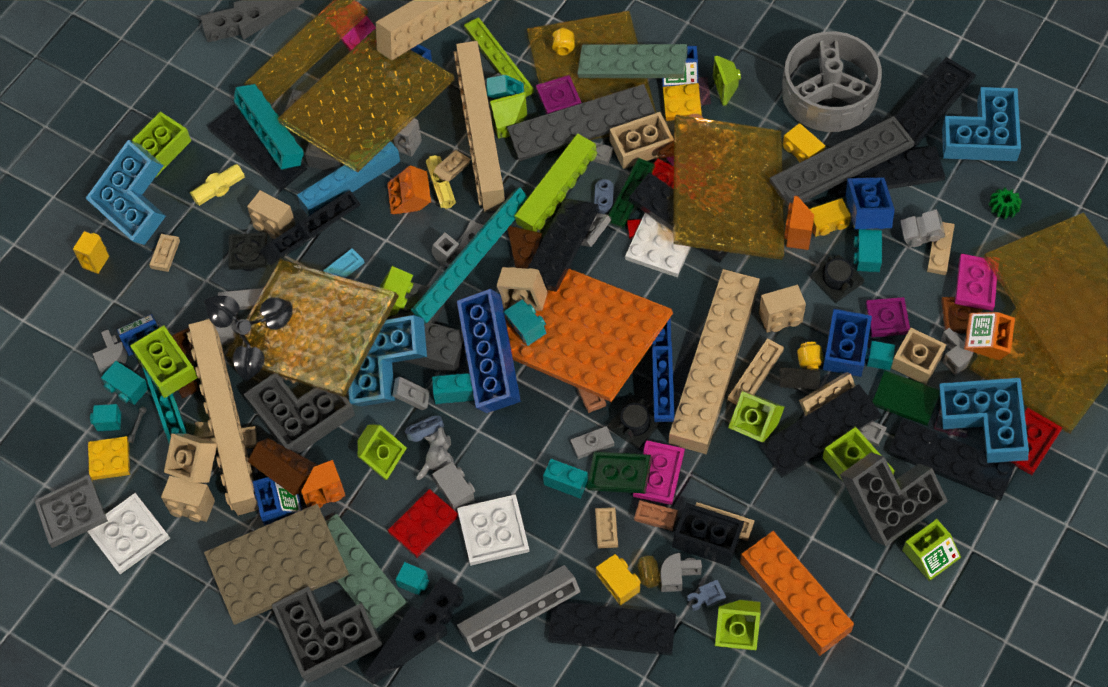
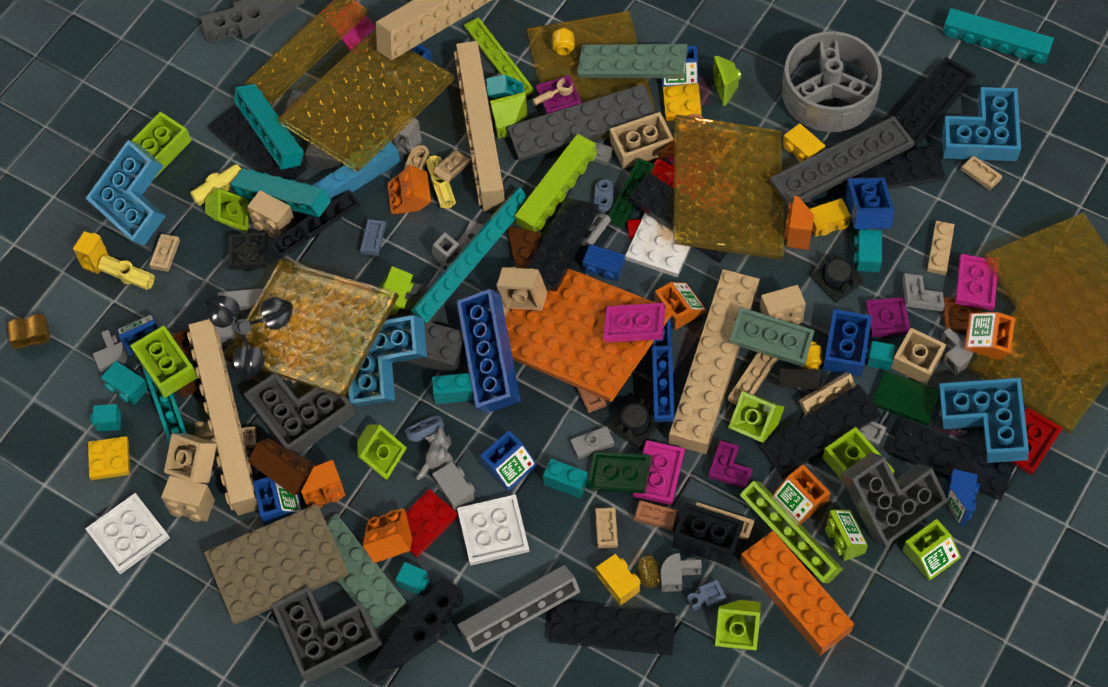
(28, 331): none -> pearl gold brick
(70, 511): dark grey plate -> none
(118, 268): none -> light yellow piece
(142, 410): dark grey hinge -> none
(228, 209): none -> lime slope
(298, 196): none -> teal brick
(345, 264): medium azure tile -> none
(373, 237): none -> sand blue plate
(387, 535): none -> orange slope
(411, 393): light grey plate -> none
(414, 160): none -> tan plate
(507, 460): none -> blue slope
(525, 322): teal brick -> none
(561, 90): none -> tan piece
(603, 262): none -> blue brick
(634, 322): none -> dark pink plate
(682, 302): none -> orange slope
(725, 470): none -> magenta plate
(771, 336): none -> sand green plate
(791, 532): none -> lime brick
(802, 494): none -> slope
(845, 534): none -> lime slope
(917, 297): none -> light grey plate
(923, 229): light grey brick -> none
(961, 495): none -> blue slope
(981, 173): none -> tan plate
(997, 36): none -> teal brick
(1005, 203): green gear -> none

